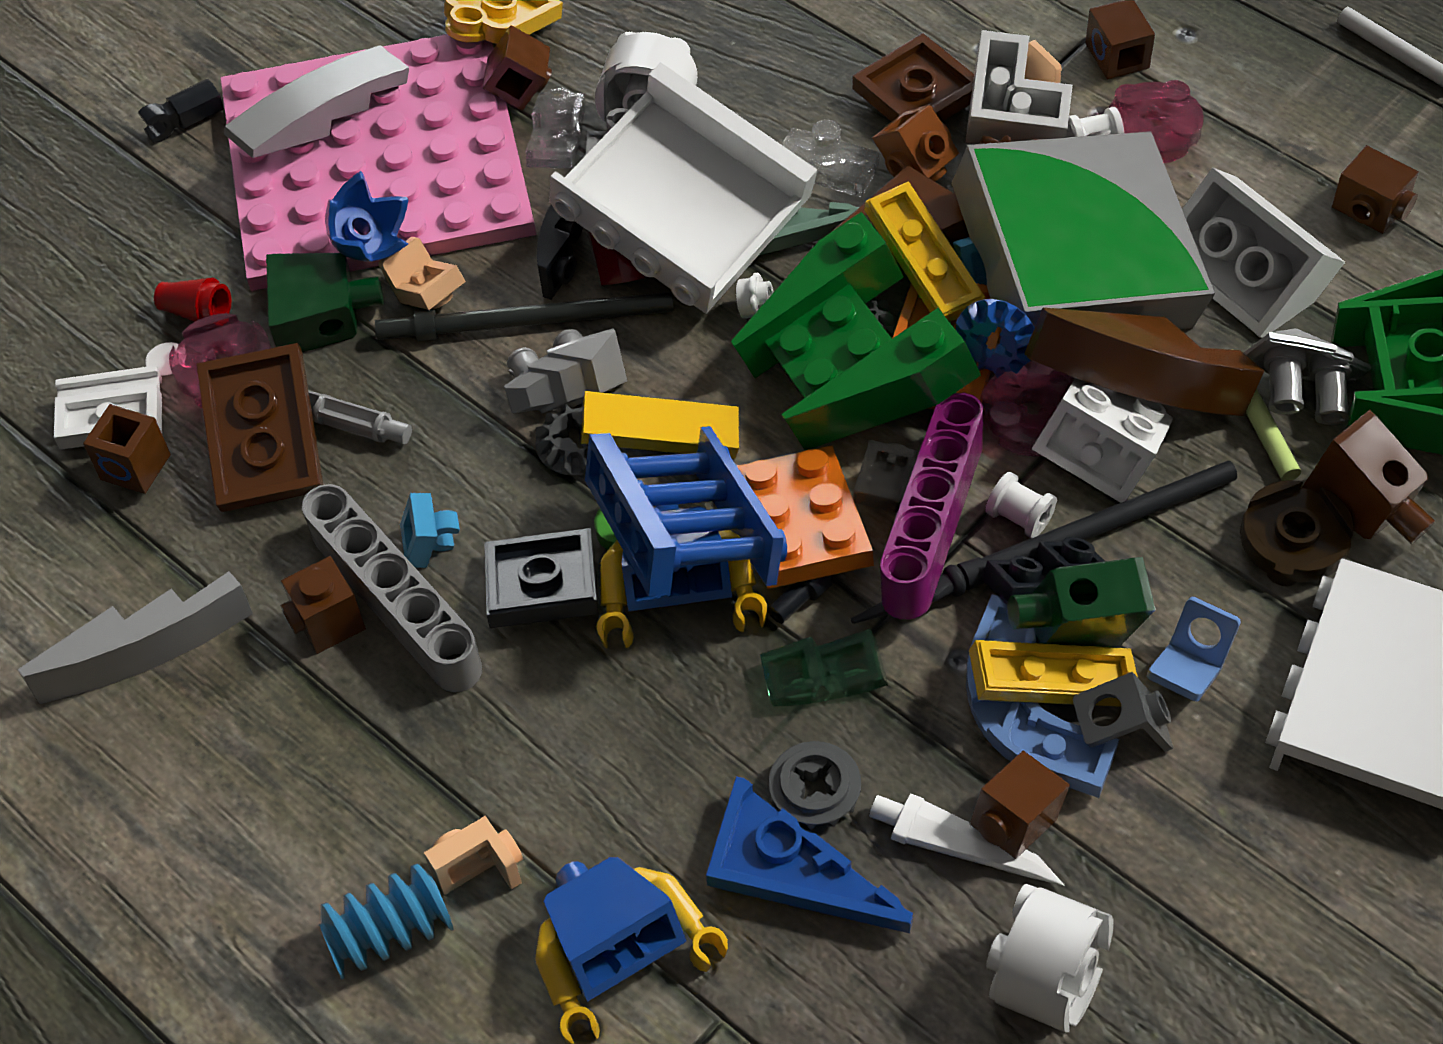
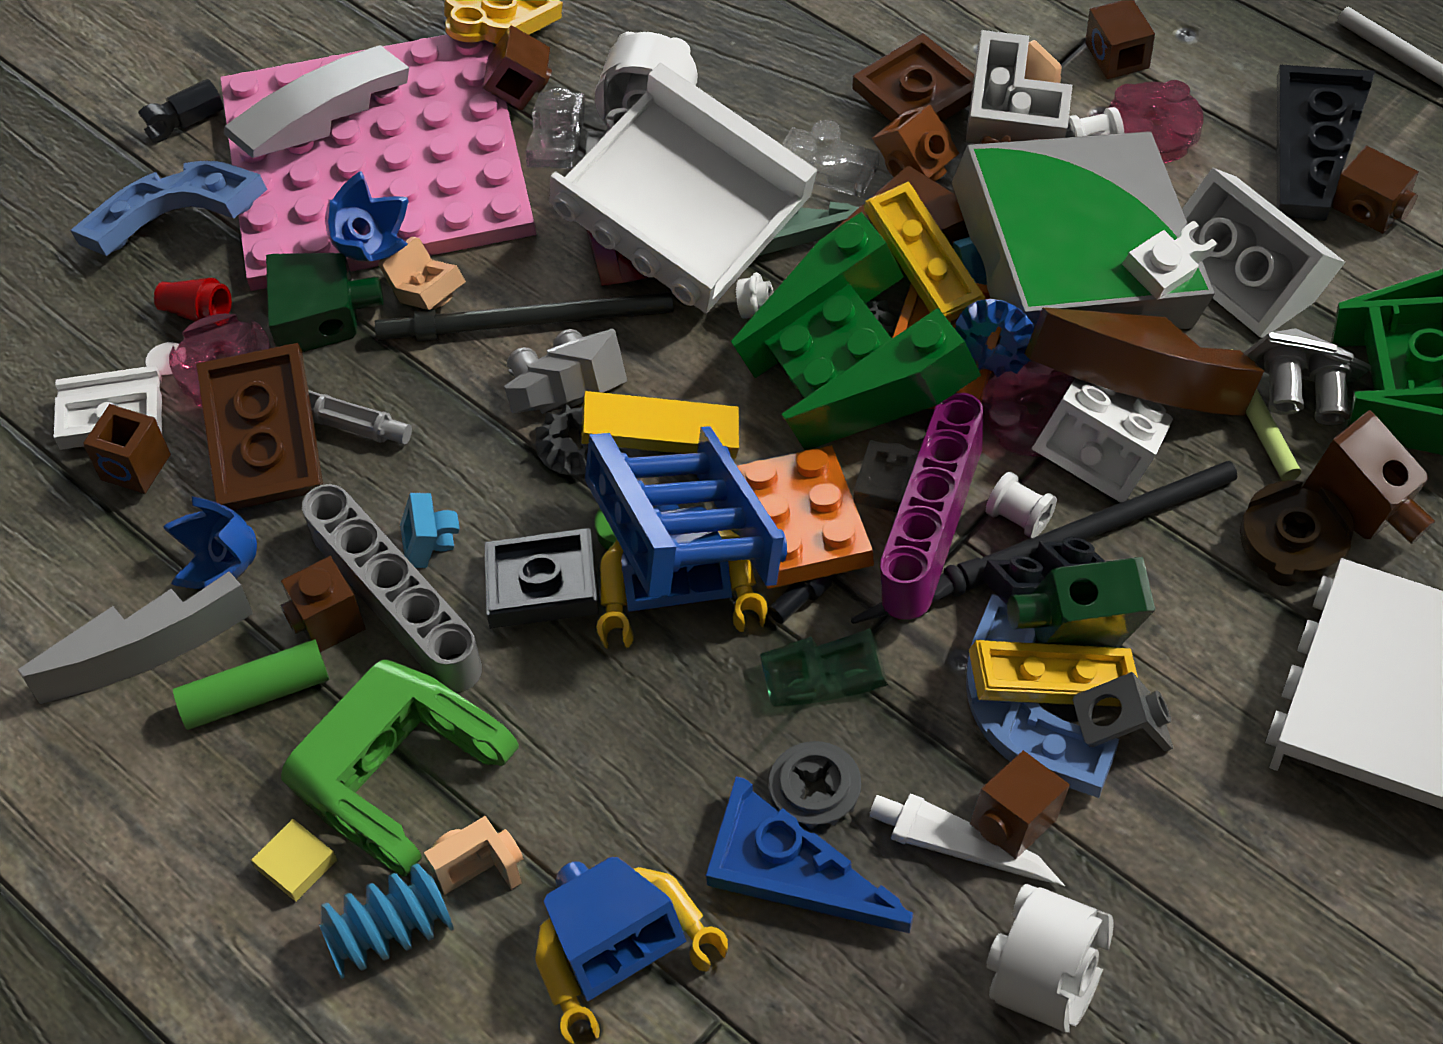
(201, 184): none -> medium blue plate
(218, 541): none -> blue piece
(250, 684): none -> bright green piece
(294, 860): none -> light yellow tile
(364, 733): none -> bright green connector
(555, 252): black slope -> none
(1167, 263): none -> white plate
(1187, 664): medium blue bracket -> none
(1315, 134): none -> black wing

